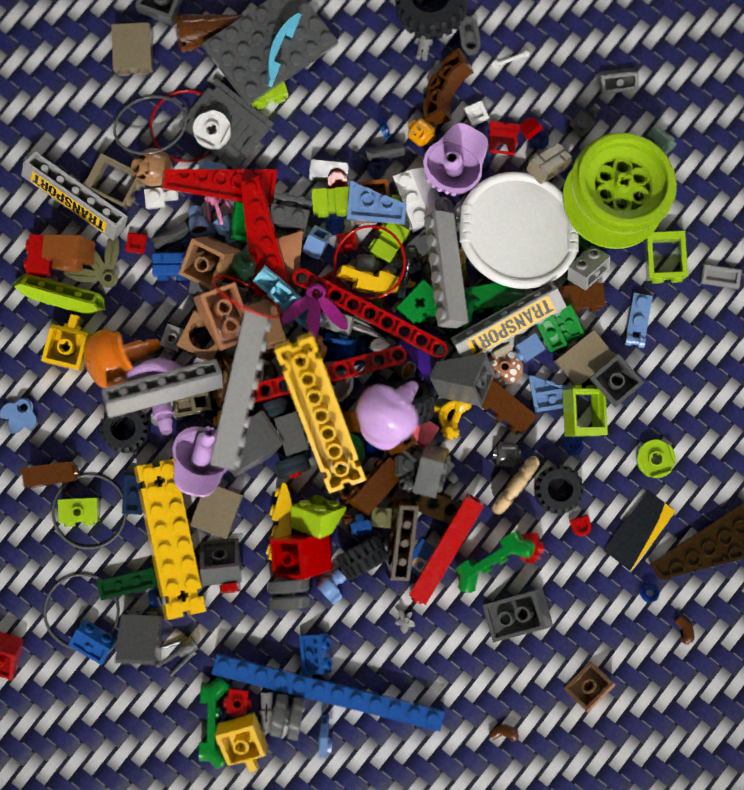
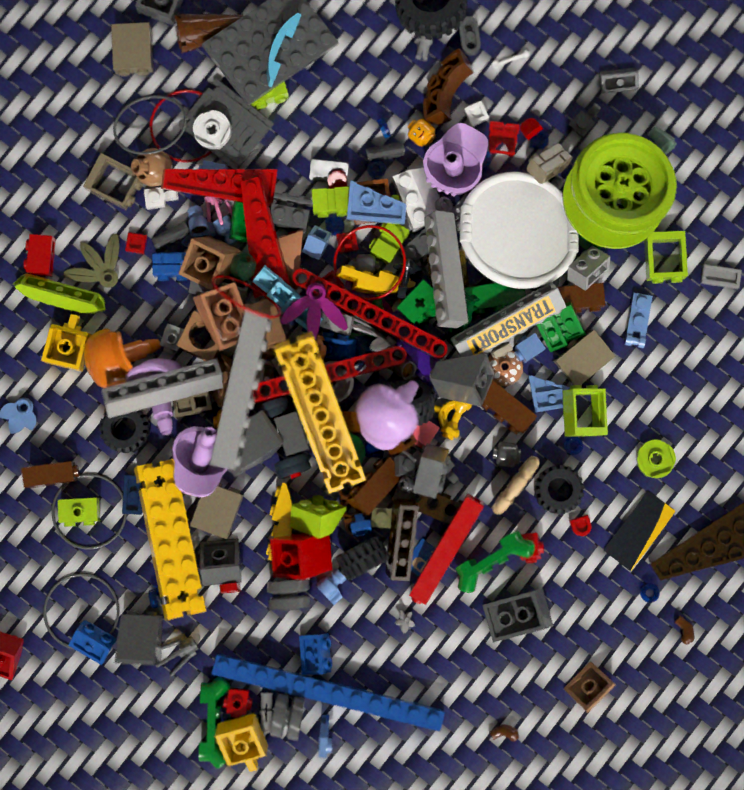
(68, 251): dark orange piece -> none
(74, 195): light grey brick -> none
(127, 584): dark green plate -> none
(616, 380): dark grey slope -> none

